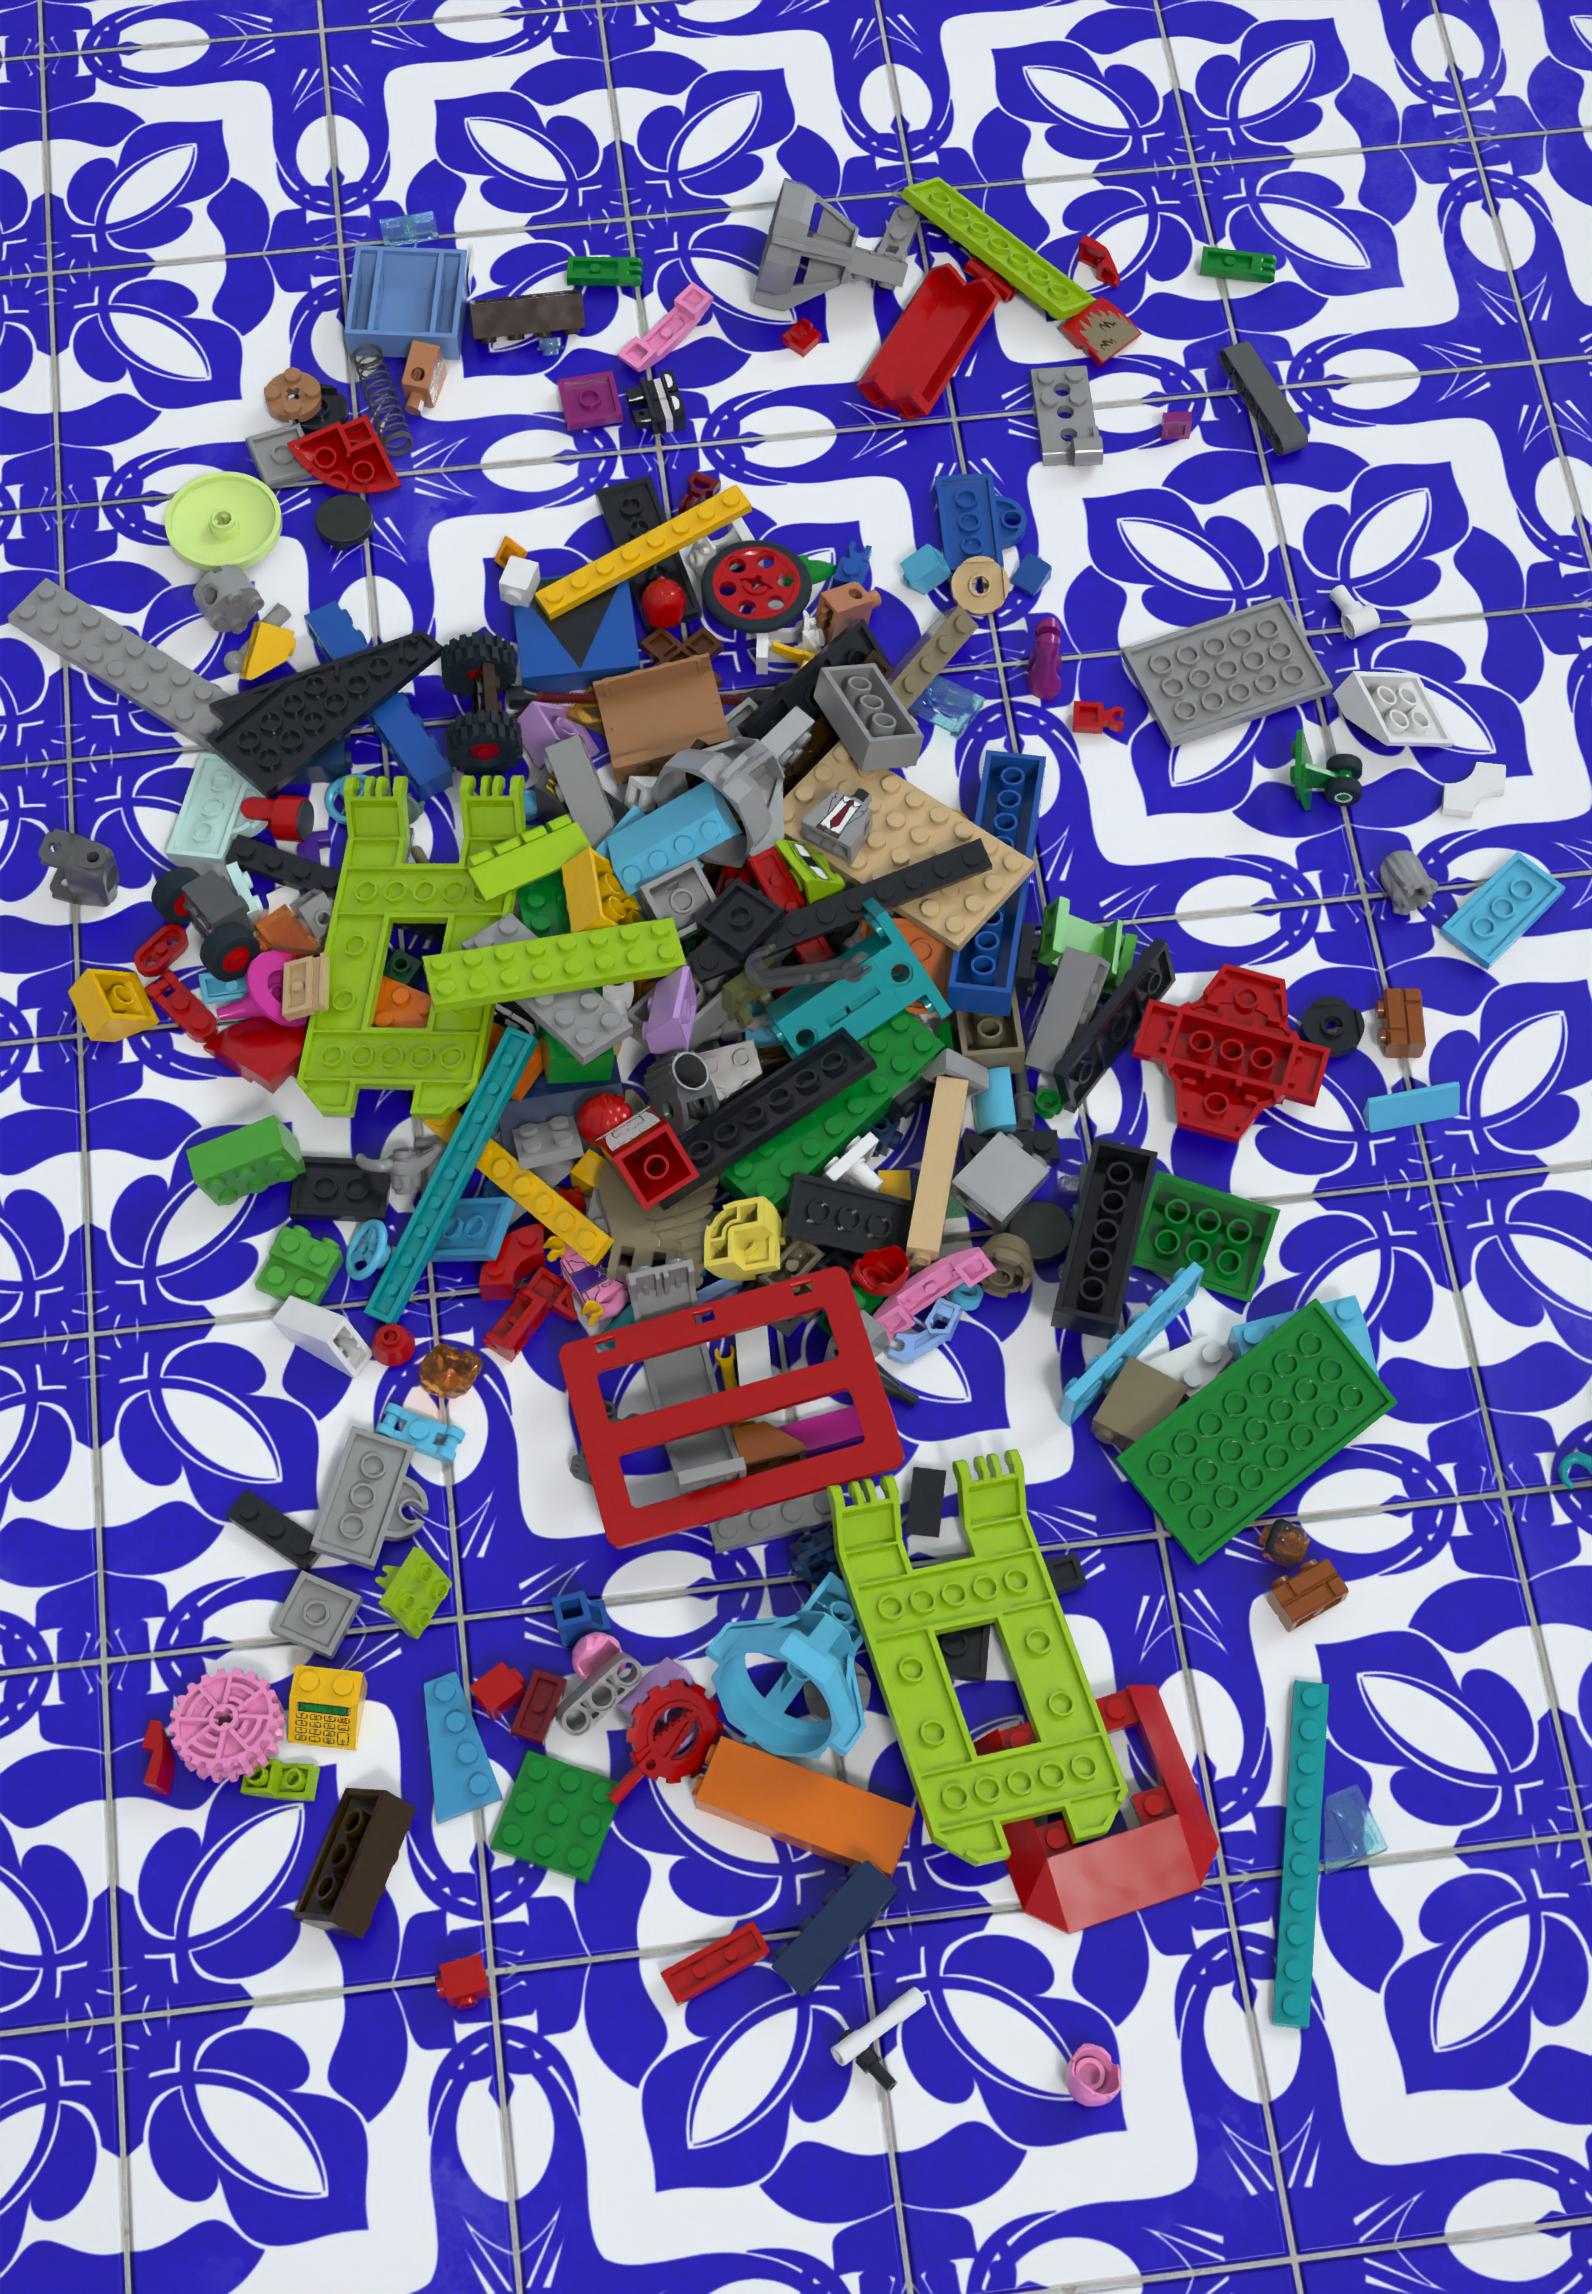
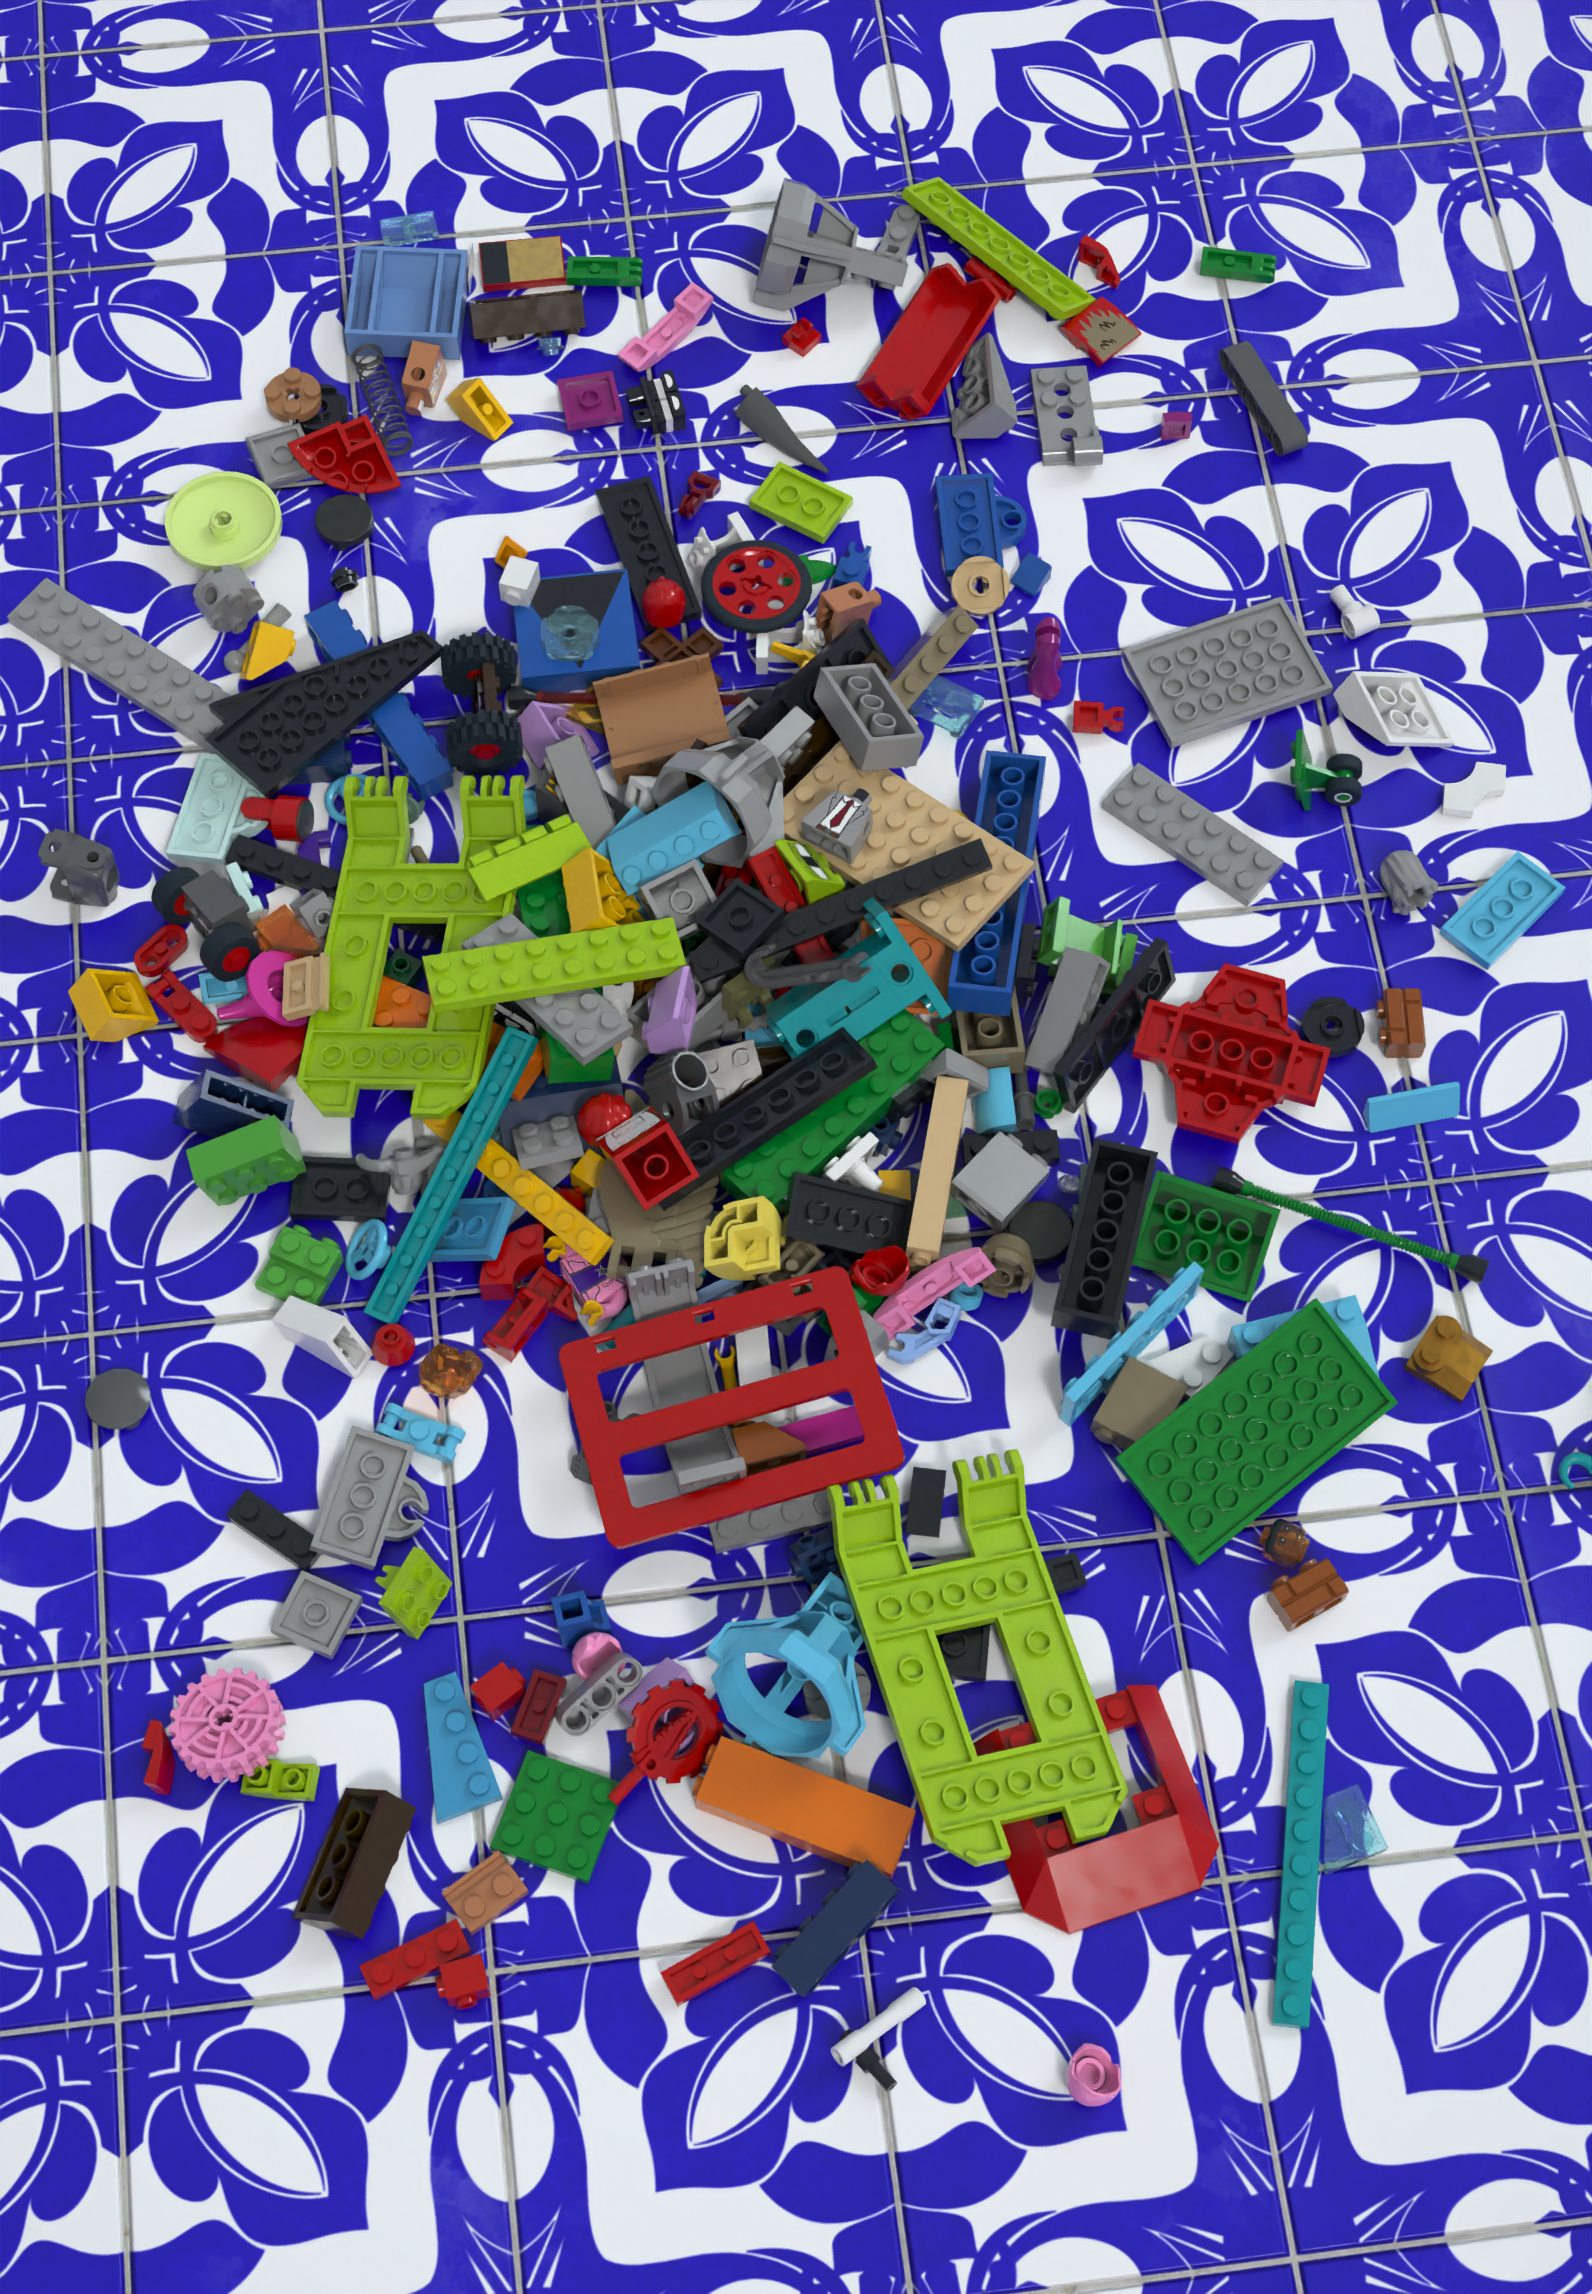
(118, 1399): none -> dark grey dish
(222, 1105): none -> dark blue brick
(326, 1707): yellow slope -> none
(344, 579): none -> black plate
(415, 1959): none -> red plate
(479, 408): none -> yellow slope
(485, 1892): none -> nougat plate
(522, 263): none -> tile
(569, 648): none -> clear light blue plate
(643, 552): yellow plate -> none
(767, 422): none -> dark grey piece
(801, 502): none -> lime plate
(894, 1389): black cone -> none
(925, 569): medium azure brick -> none
(986, 396): none -> light grey wedge
(1192, 834): none -> light grey plate
(1448, 1358): none -> pearl gold slope
(1468, 1266): none -> green hose

